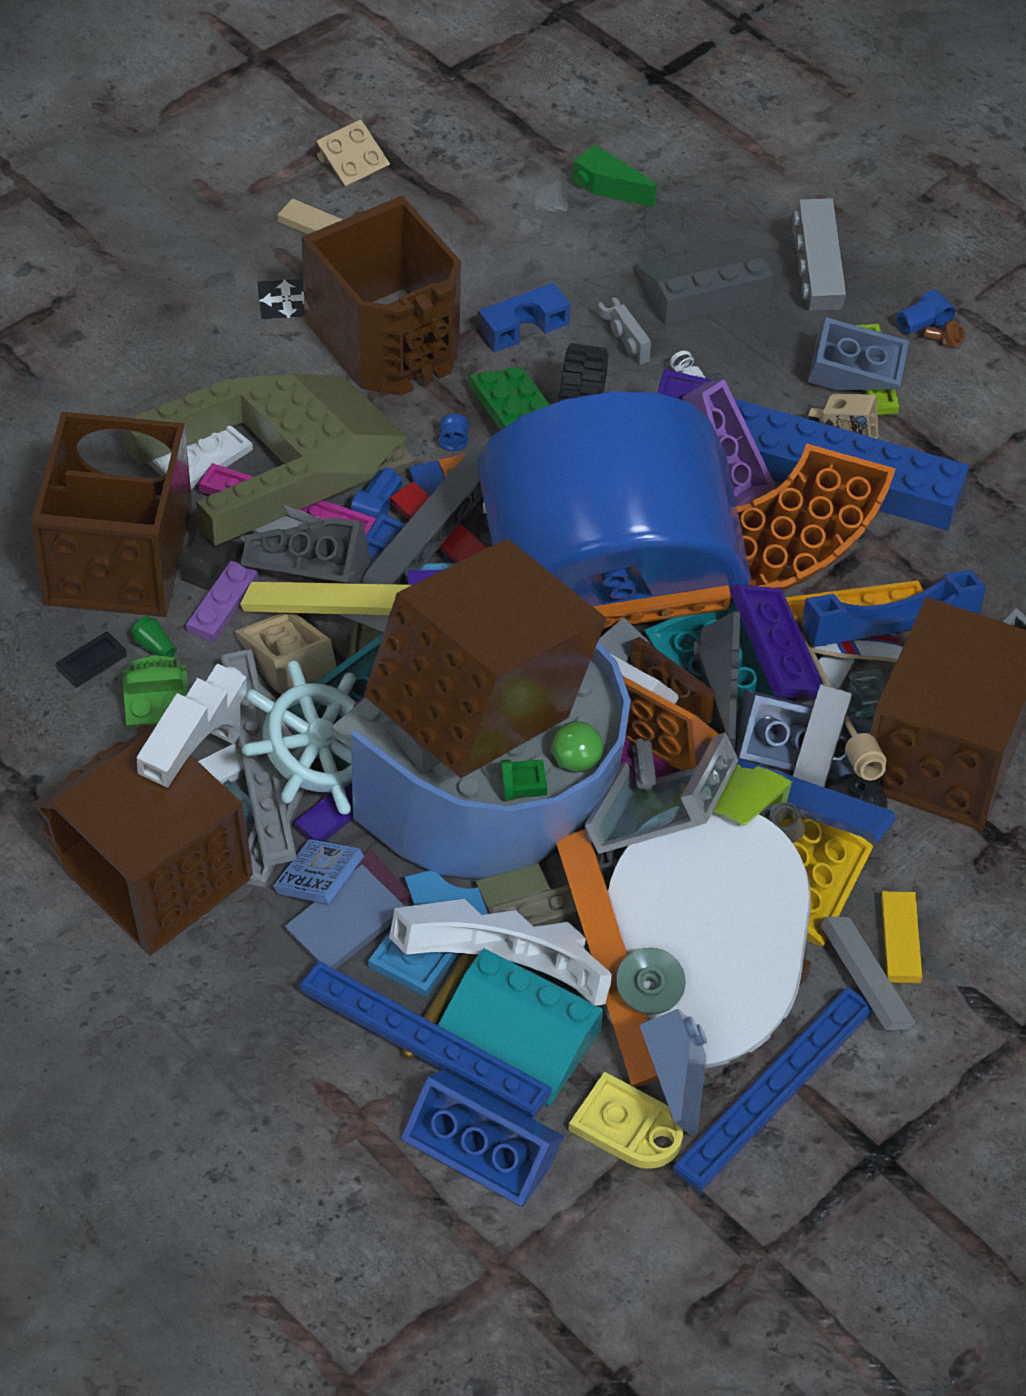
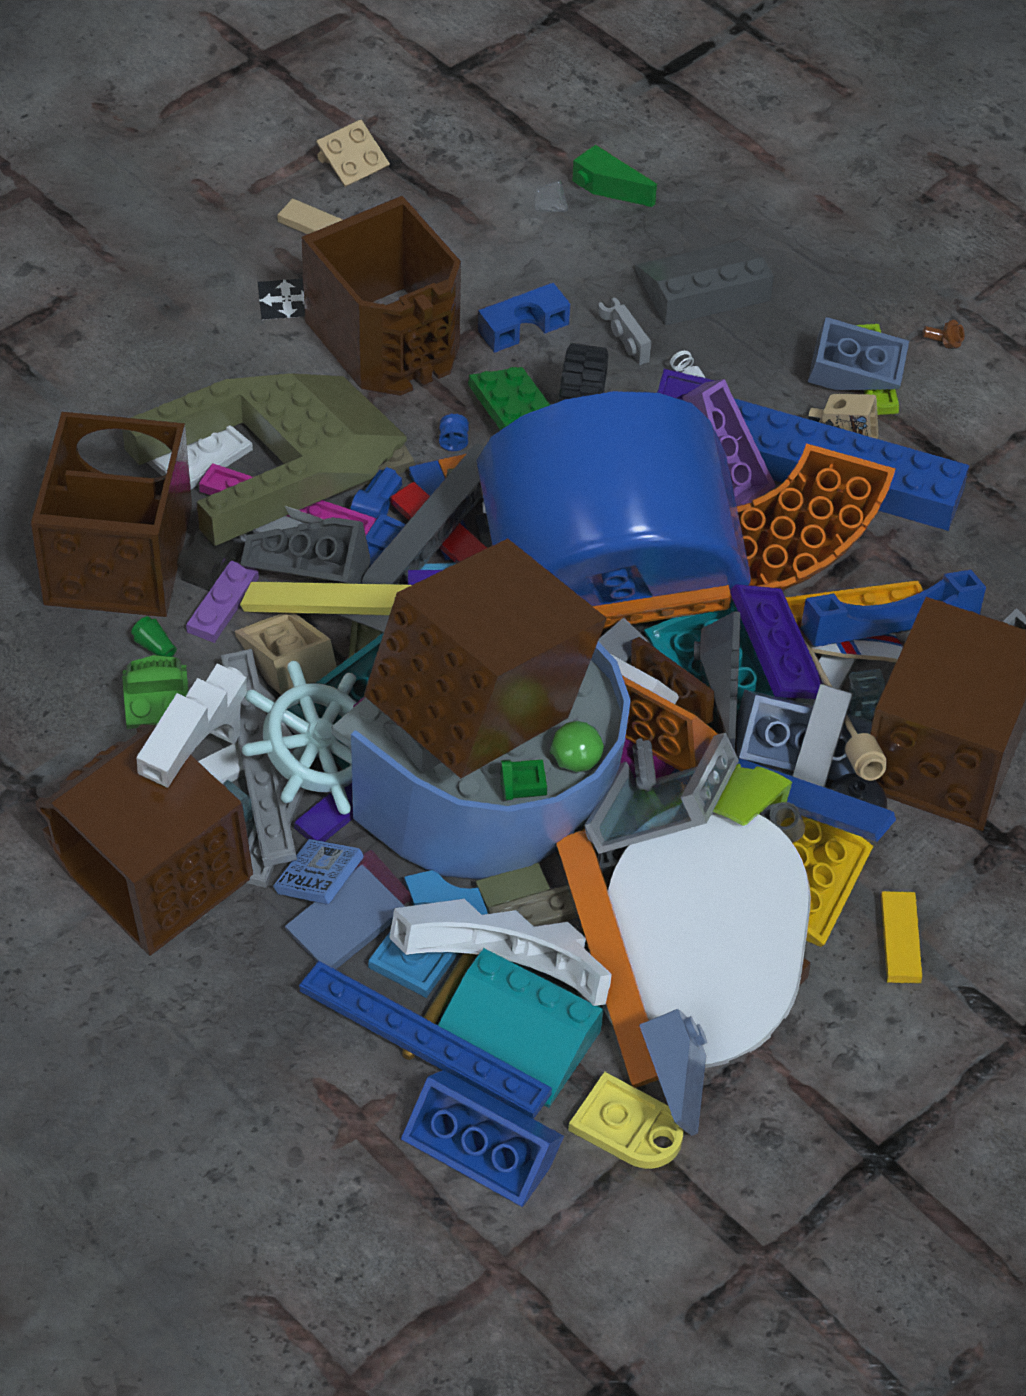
(91, 659): black tile -> none
(653, 966): sand green dish -> none
(772, 1090): blue tile -> none
(819, 254): light grey wedge -> none
(867, 973): light grey tile -> none
(931, 309): blue piece -> none

